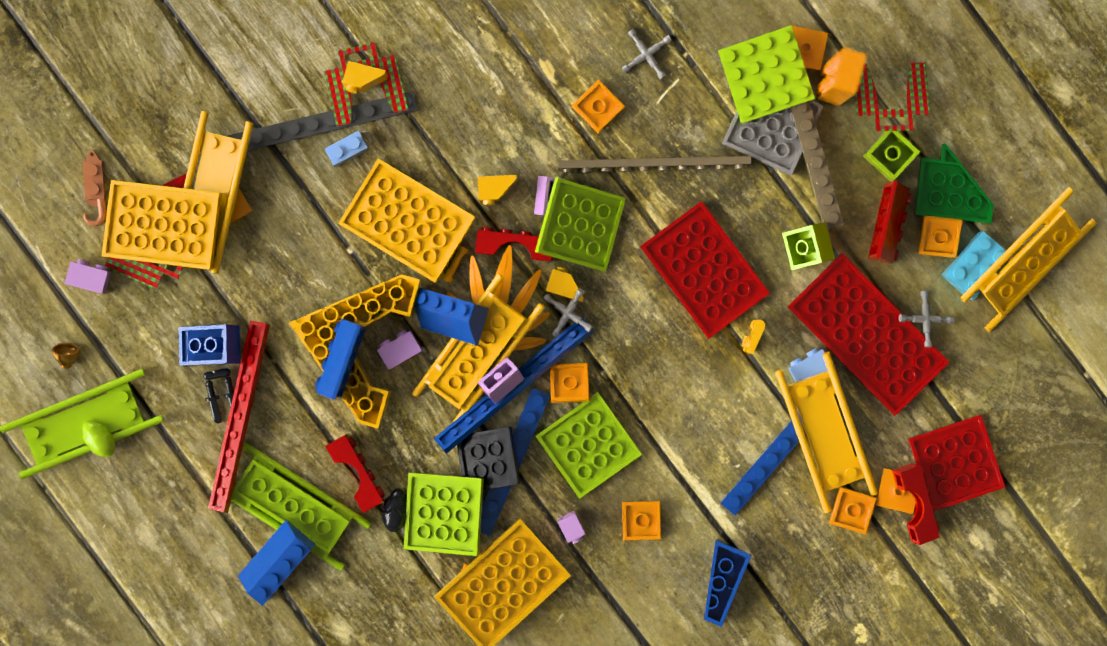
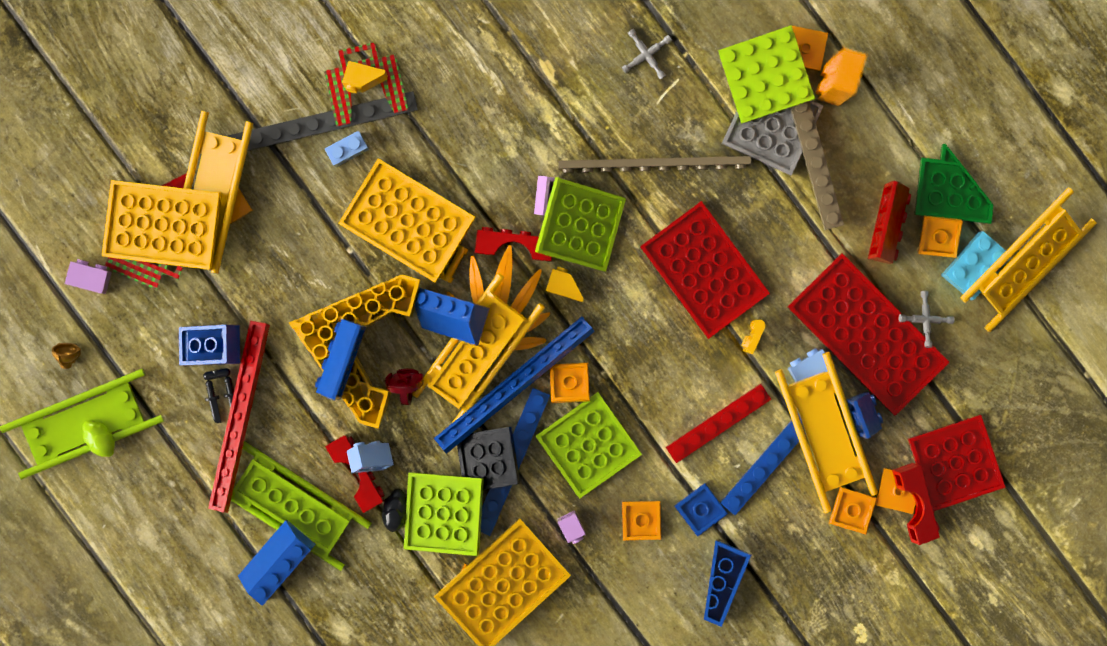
(94, 187): nougat plate -> none
(369, 457): none -> light blue brick
(399, 350): lavender brick -> none
(404, 383): none -> dark red tile
(493, 188): yellow slope -> none
(501, 380): lavender brick -> none
(568, 312): light grey piece -> none
(598, 106): light orange plate -> none
(701, 509): none -> blue tile
(718, 423): none -> red plate
(808, 245): lime brick -> none
(864, 414): none -> blue slope
(891, 154): lime brick -> none
(917, 98): piece -> none

